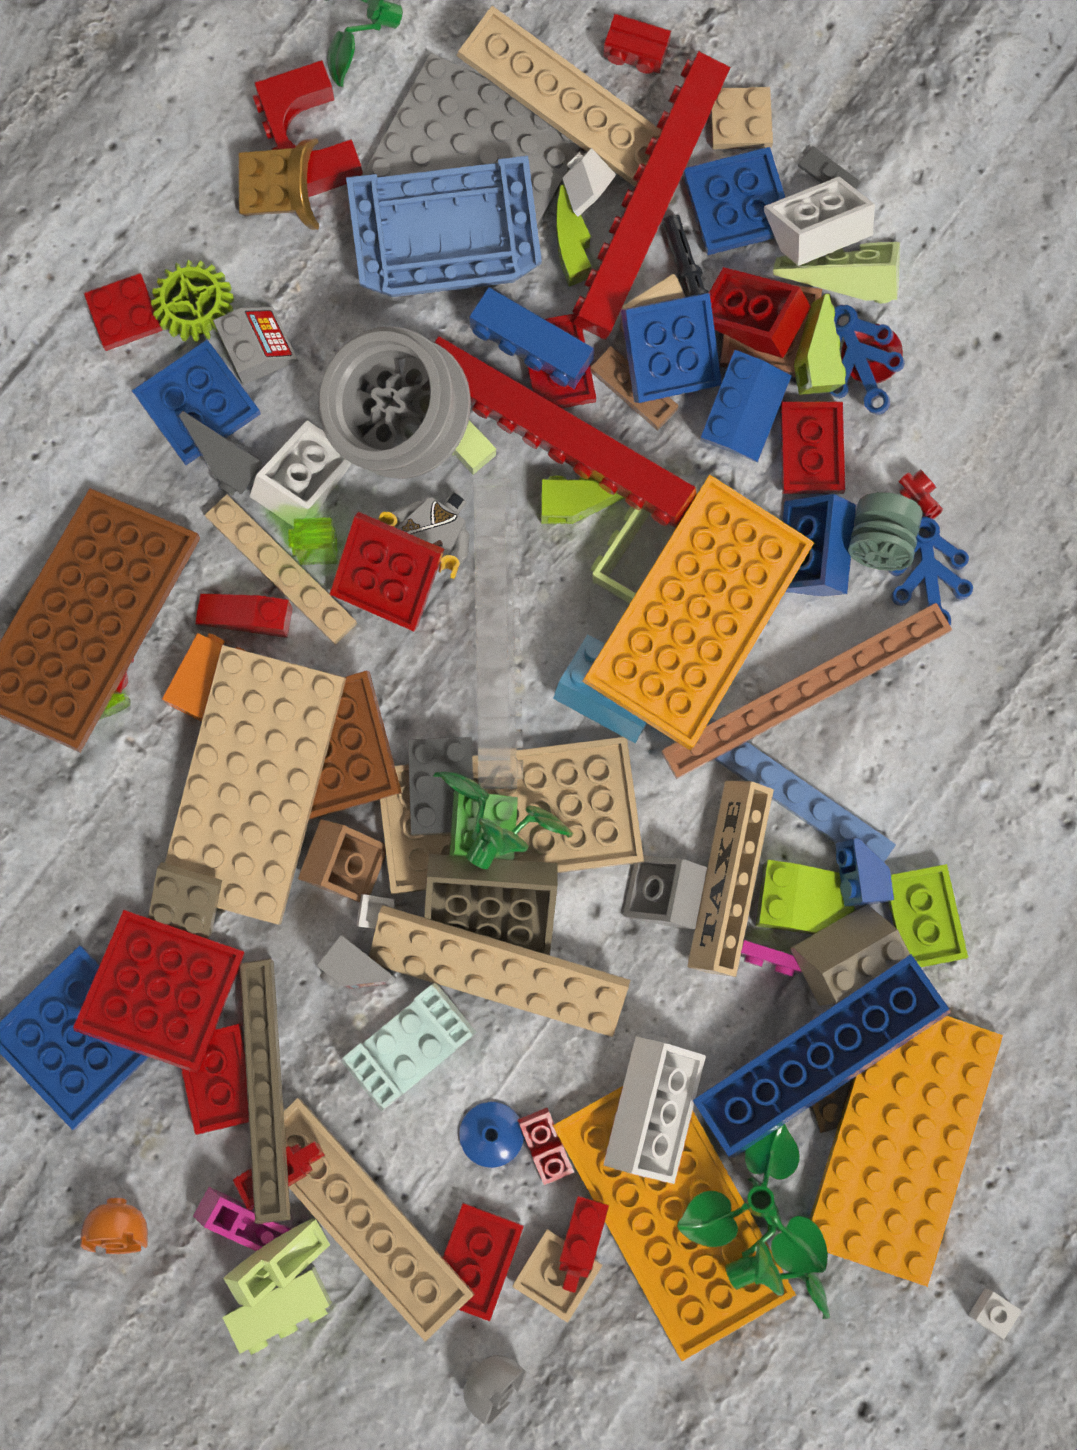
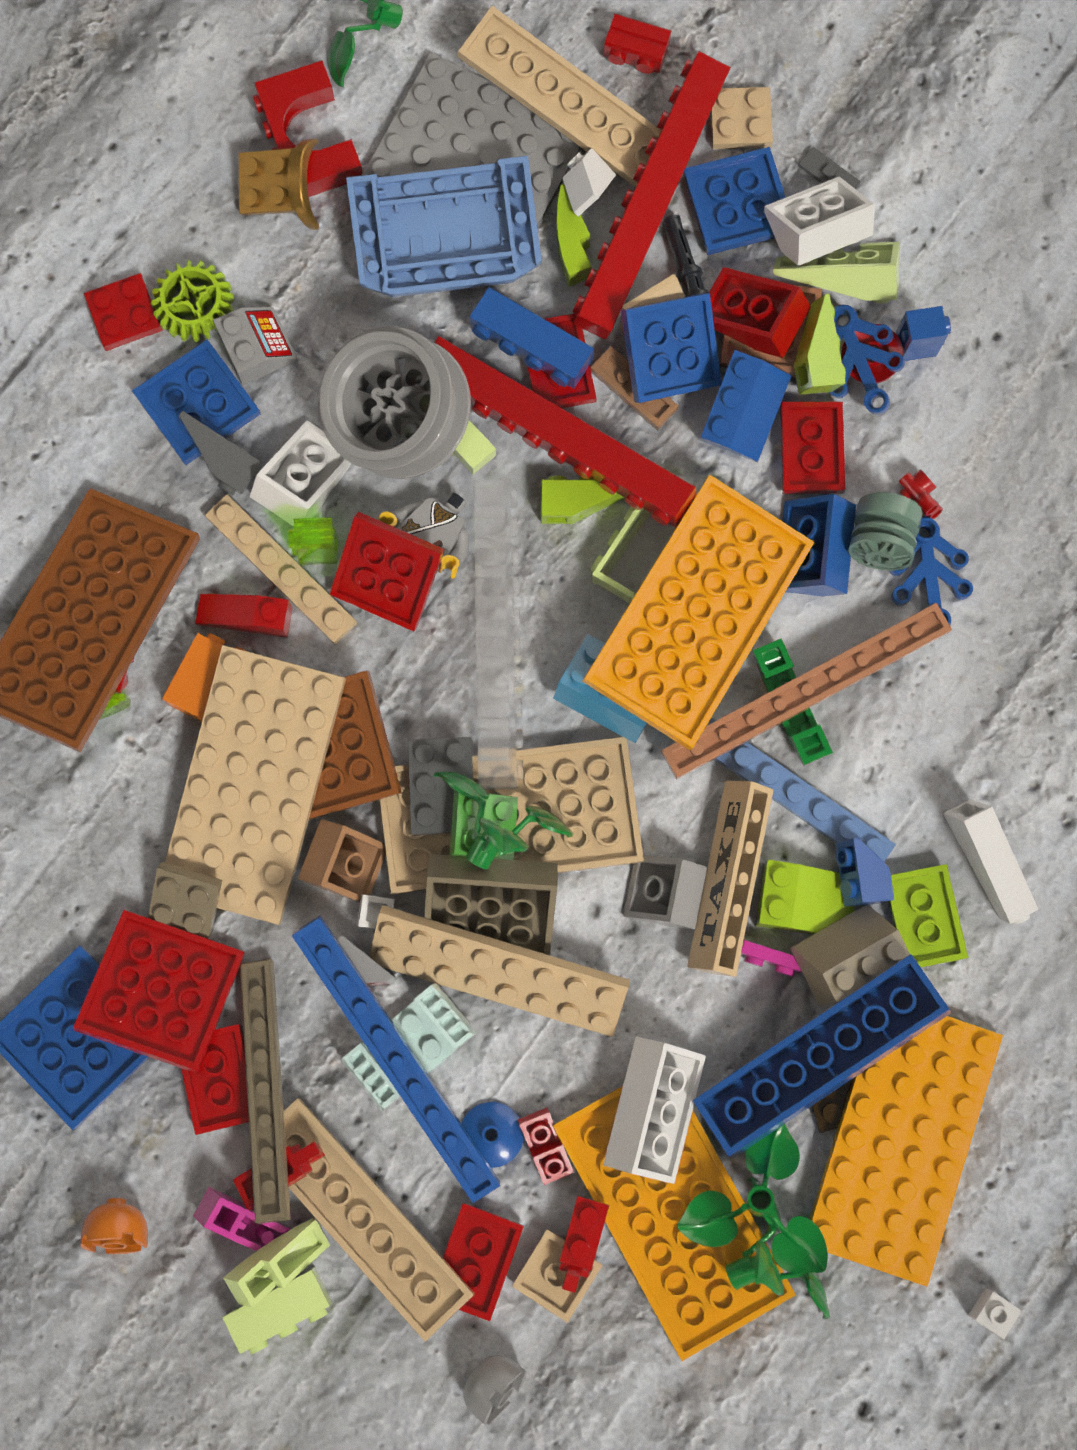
(396, 1058): none -> blue plate
(802, 729): none -> green slope
(923, 332): none -> blue brick
(992, 860): none -> white slope

